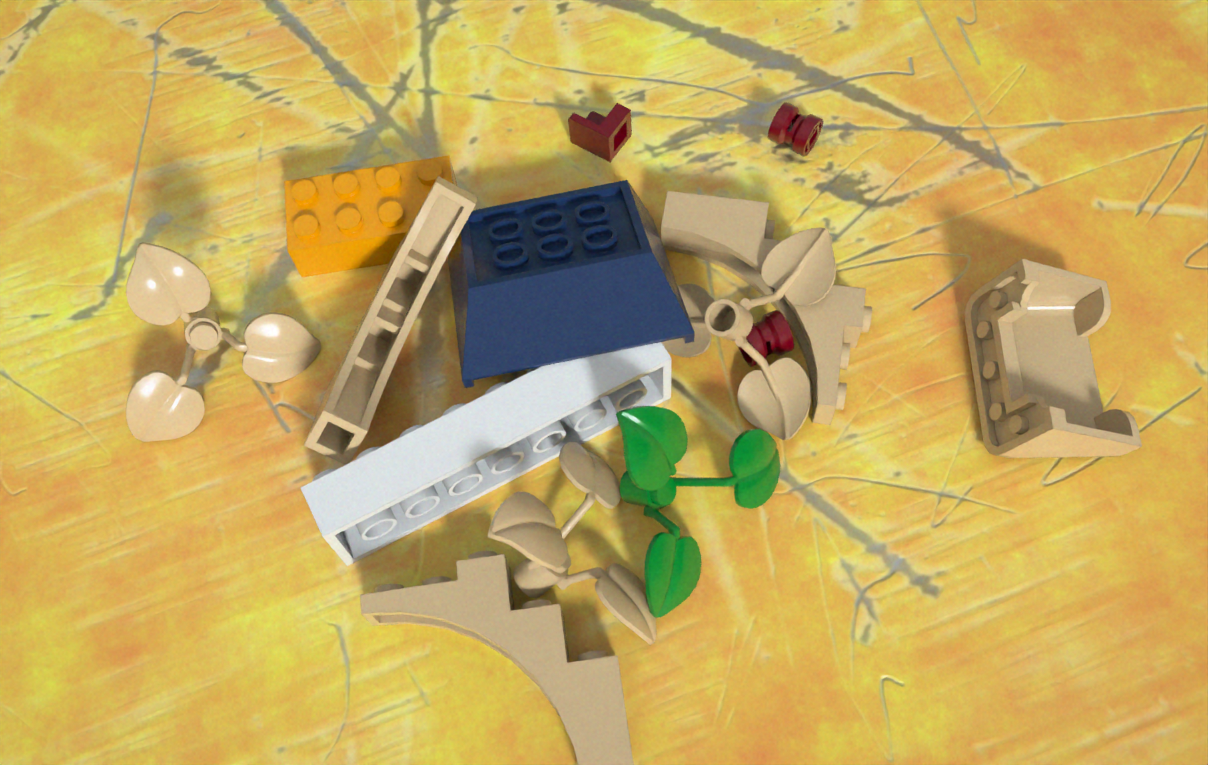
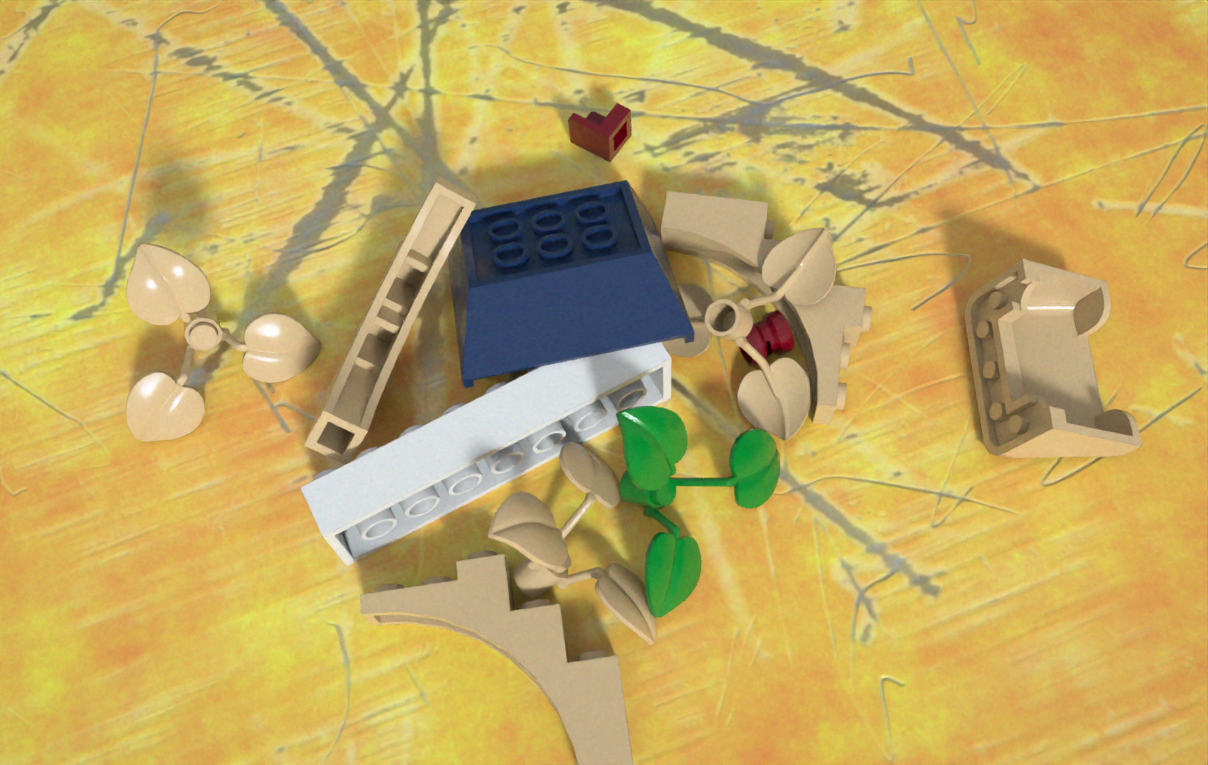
(356, 214): light orange brick -> none
(795, 129): dark red wheel -> none

